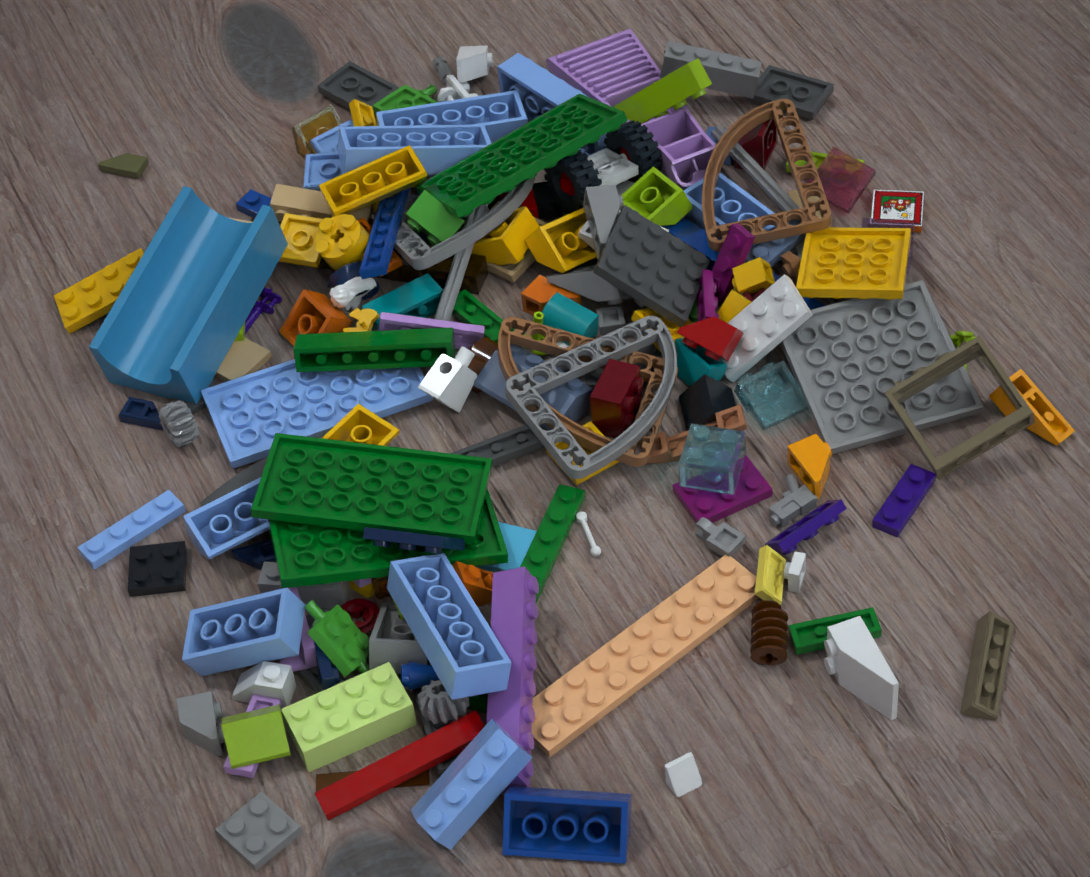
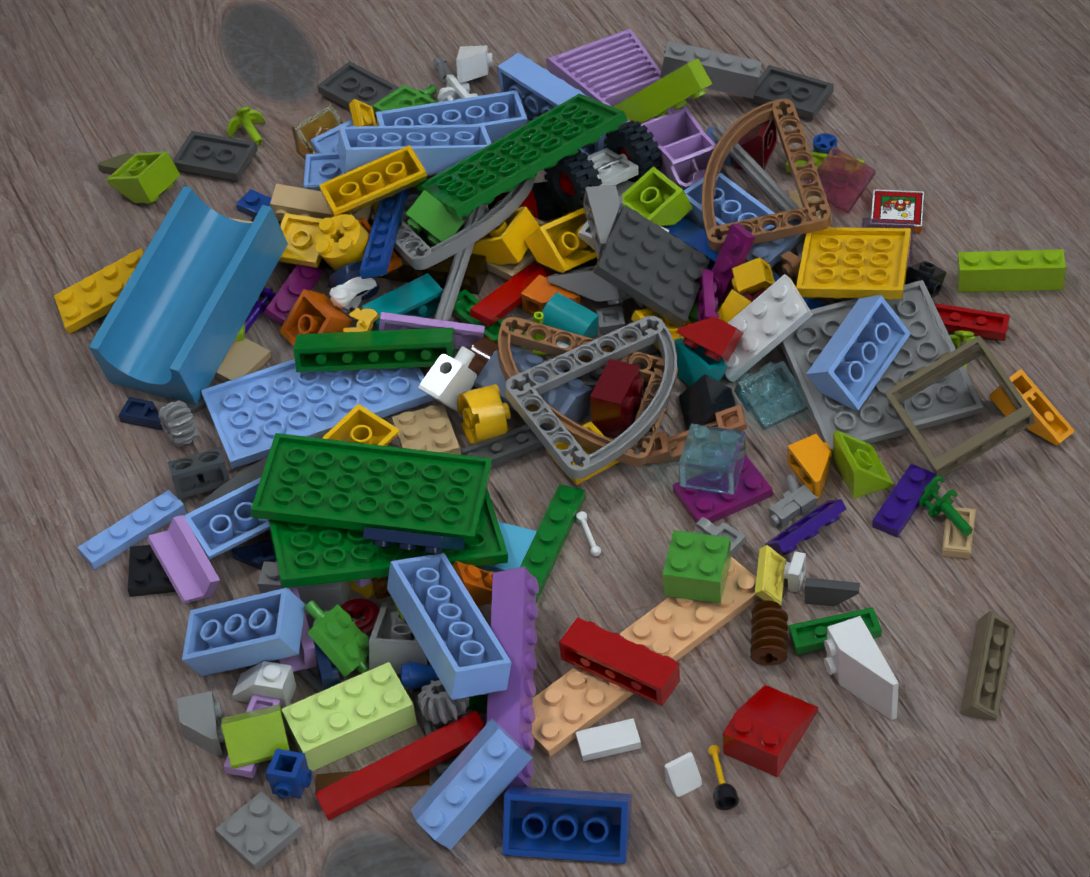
(145, 176): none -> lime slope
(184, 561): none -> lavender panel
(198, 473): none -> dark grey brick
(215, 155): none -> dark grey plate
(247, 119): none -> lime plant
(288, 773): none -> blue brick
(301, 278): none -> magenta plate
(427, 430): none -> tan plate
(483, 413): none -> yellow brick
(507, 295): none -> red tile
(608, 739): none -> white tile
(620, 661): none -> red brick
(697, 566): none -> bright green brick
(725, 794): none -> black hinge
(767, 729): none -> red slope
(824, 142): none -> blue wheel
(829, 591): none -> dark grey tile
(859, 352): none -> light blue slope
(859, 465): none -> lime slope
(929, 273): none -> black brick
(943, 504): none -> green piece
(954, 542): none -> tan tile
(980, 322): none -> red plate
(1011, 270): none -> lime brick

